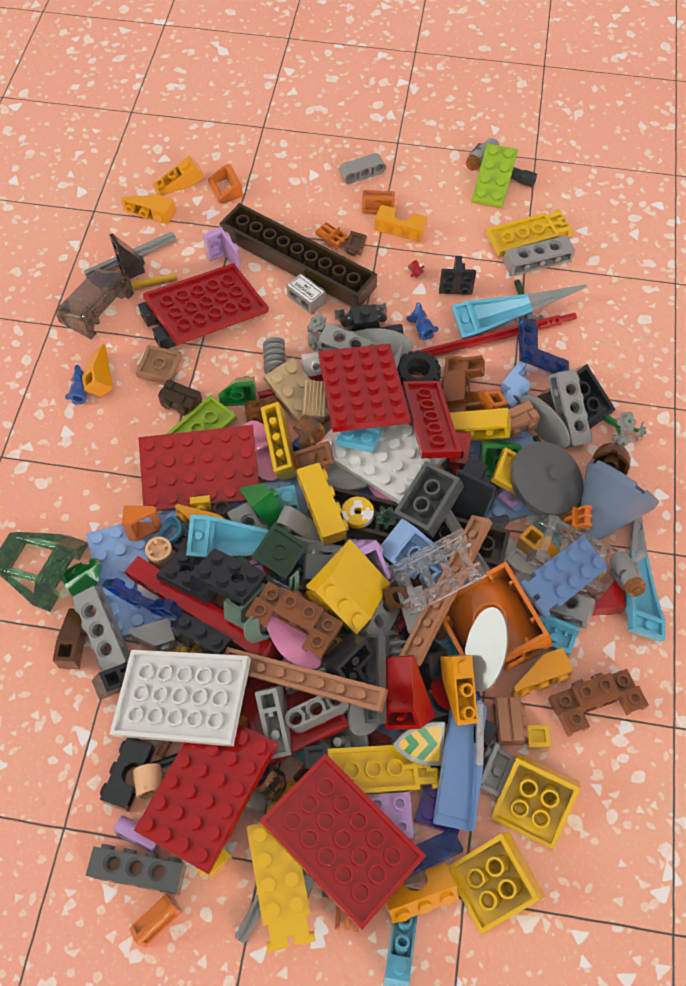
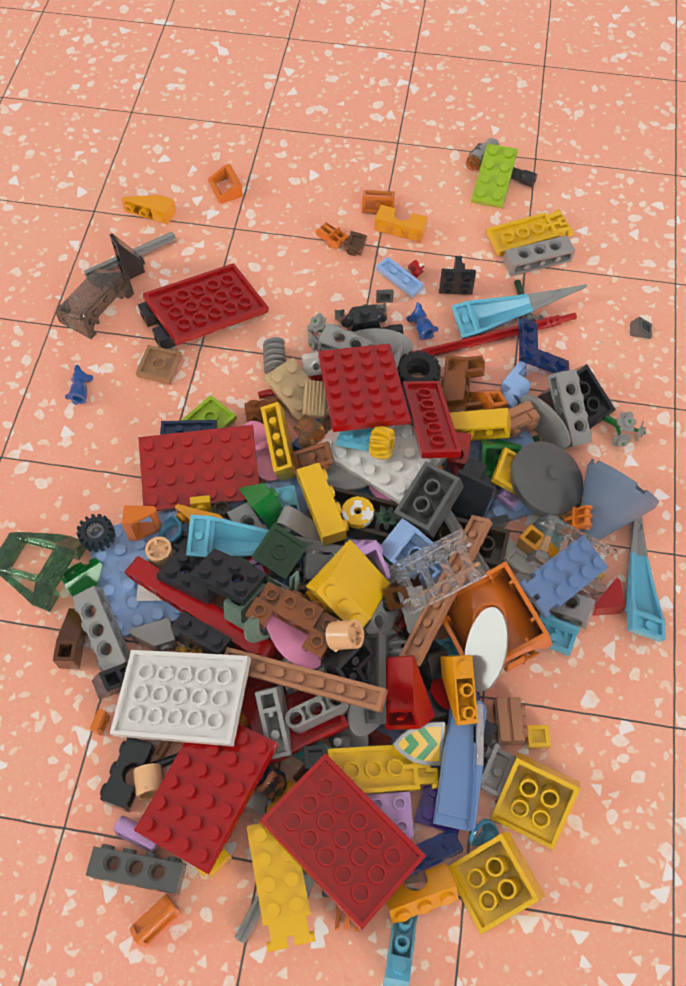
(97, 373): light orange slope -> none
(99, 722): none -> orange tile
(103, 538): none -> black bush
(137, 284): yellow piece -> none
(162, 608): clear blue plate -> none
(170, 427): none -> dark blue tile
(179, 397): dark brown brick -> none
(180, 177): light orange slope -> none
(219, 244): lavender bracket -> none
(238, 391): green slope -> none
(299, 255): dark brown brick -> none
(306, 293): brick -> none
(344, 635): none -> light nougat piece
(362, 168): light grey beam -> none
(382, 442): none -> yellow gear
(384, 296): none -> dark grey slope
(400, 277): none -> light blue plate
(489, 831): none -> dark azure piece
(548, 669): light orange slope -> none
(595, 694): dark orange bracket -> none
(614, 456): reddish brown cylinder -> none
(626, 573): piece -> none
(641, 328): none -> dark grey slope

